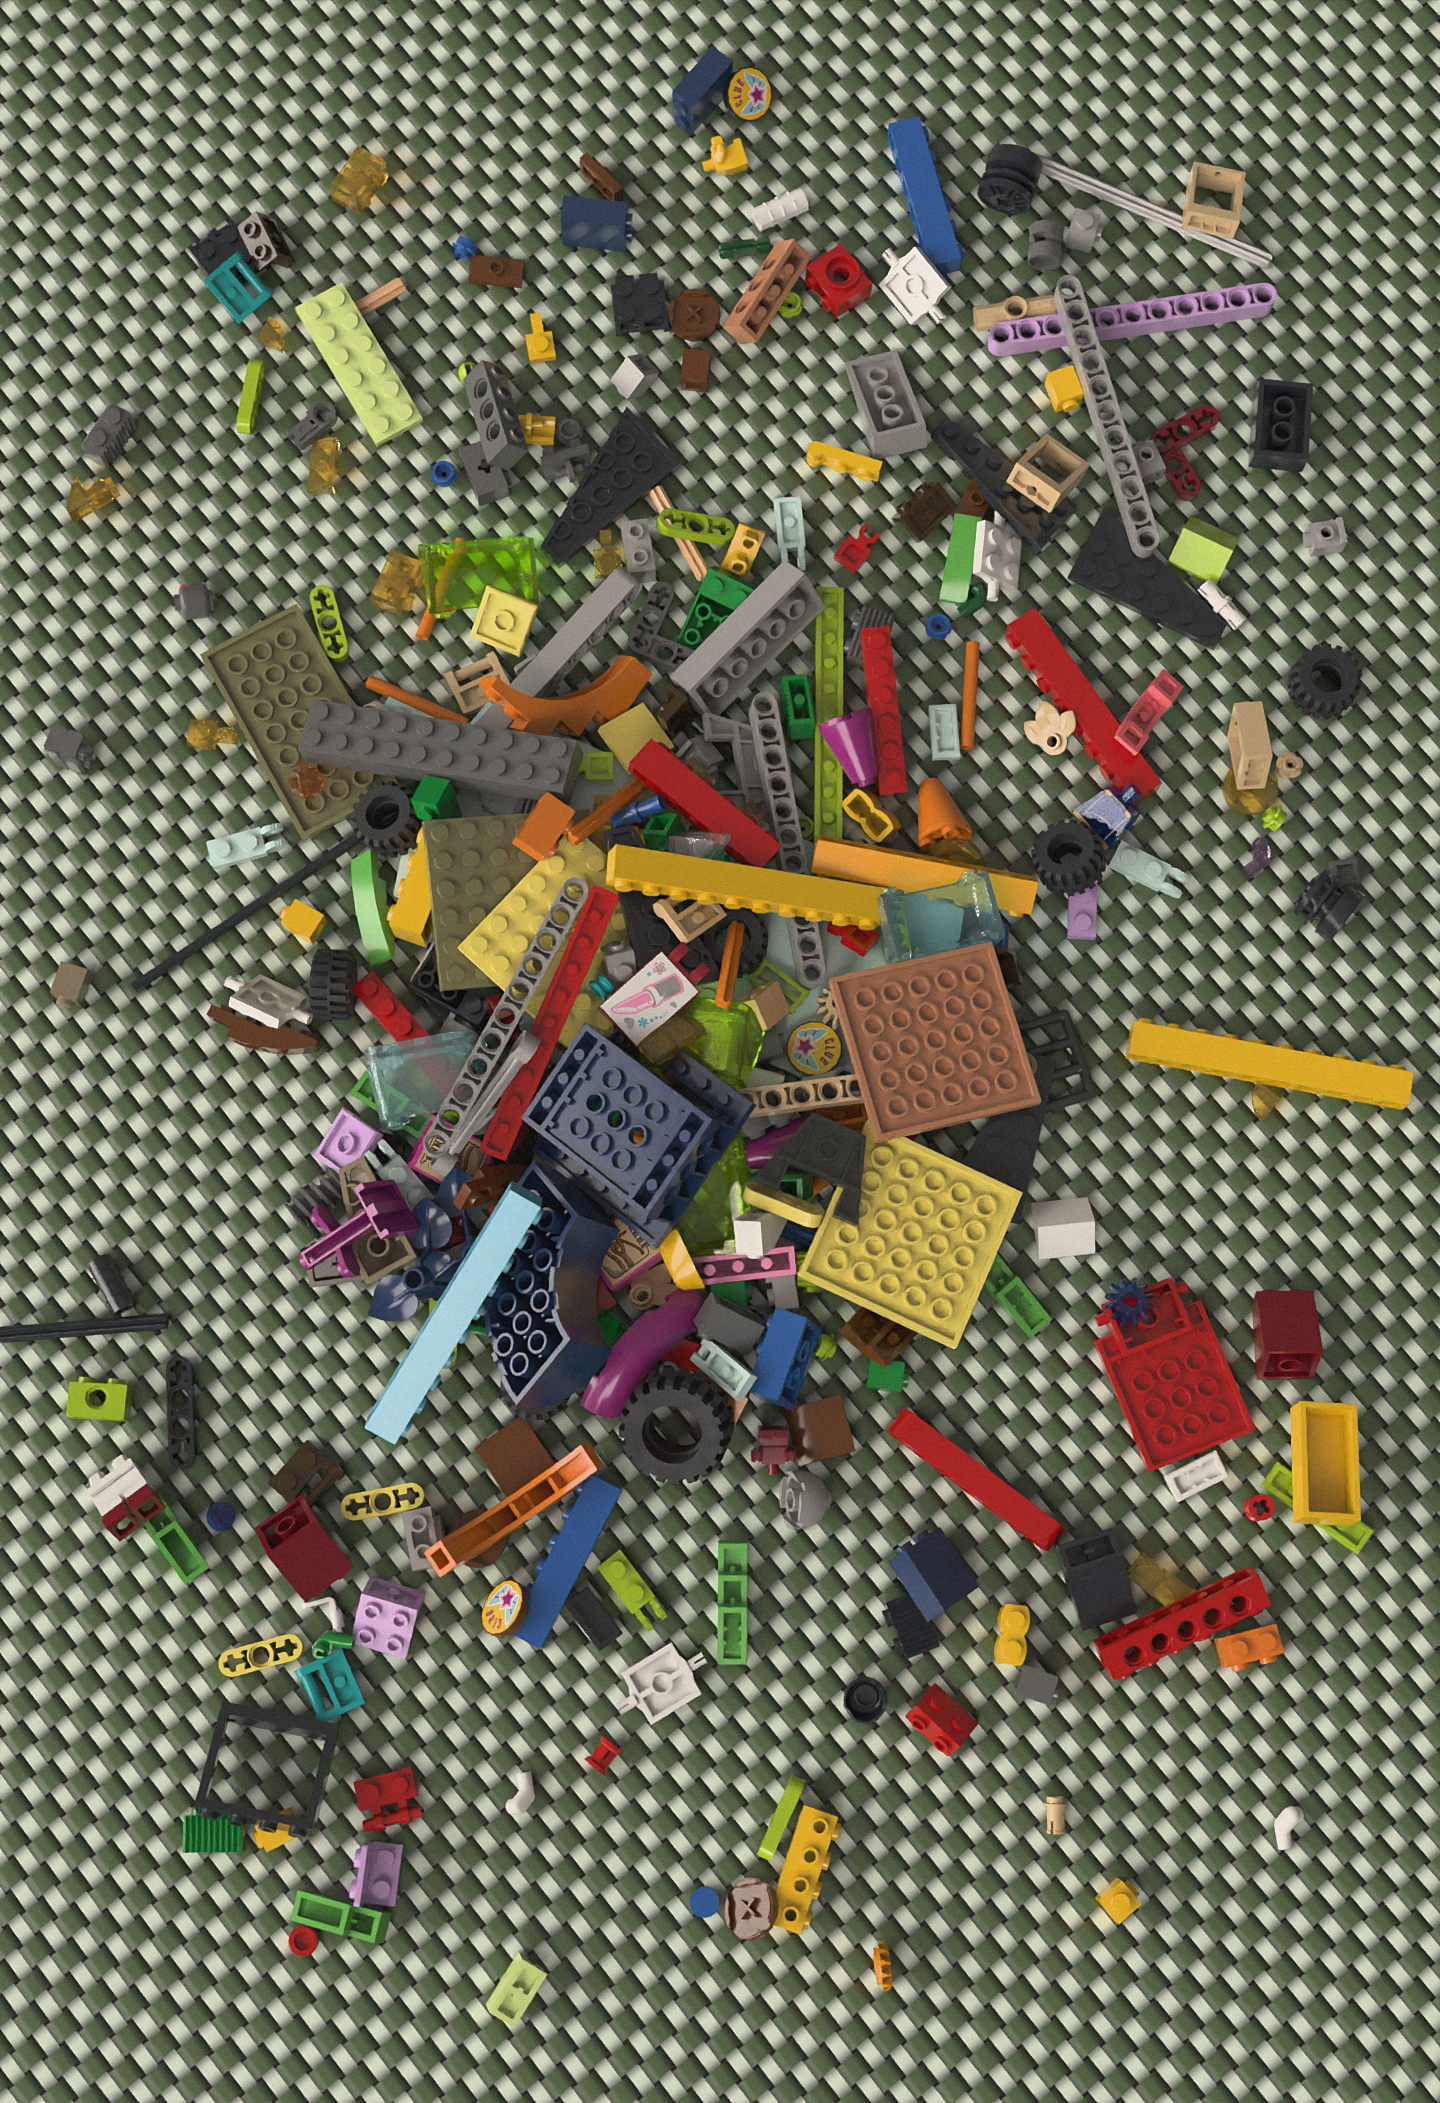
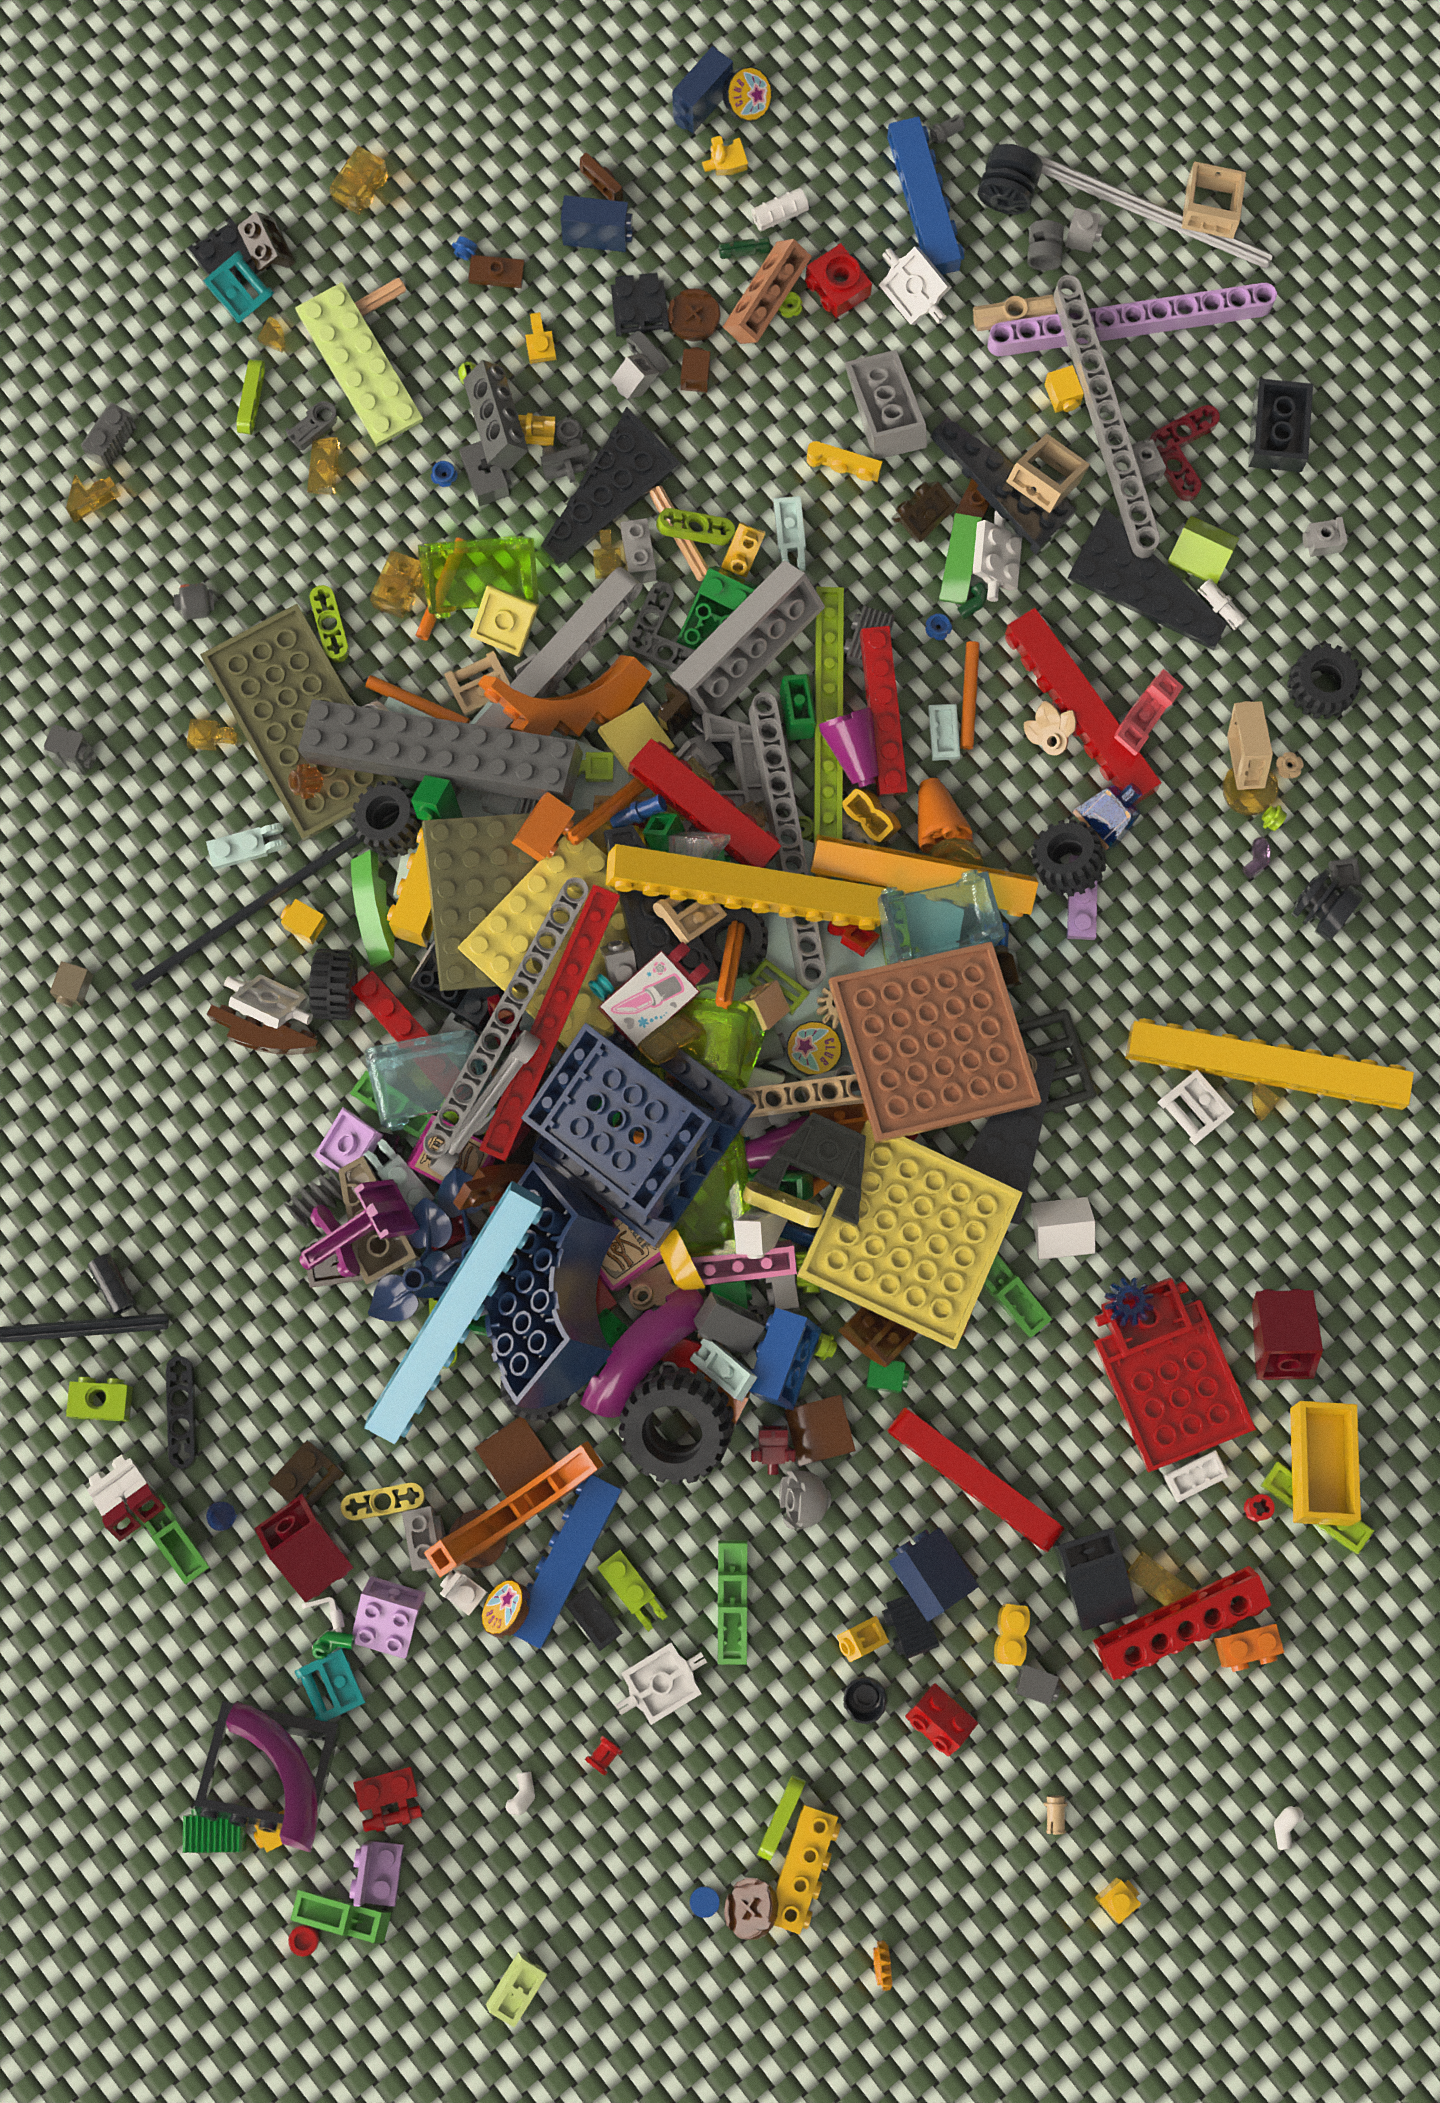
(238, 1653): light yellow beam -> none
(299, 1787): none -> magenta brick
(462, 1591): none -> white bracket
(640, 344): none -> dark grey beam
(856, 551): red plate -> none
(862, 1639): none -> yellow bracket
(942, 131): none -> dark grey pin
(1147, 869): light aqua hinge -> none
(1202, 1100): none -> white plate

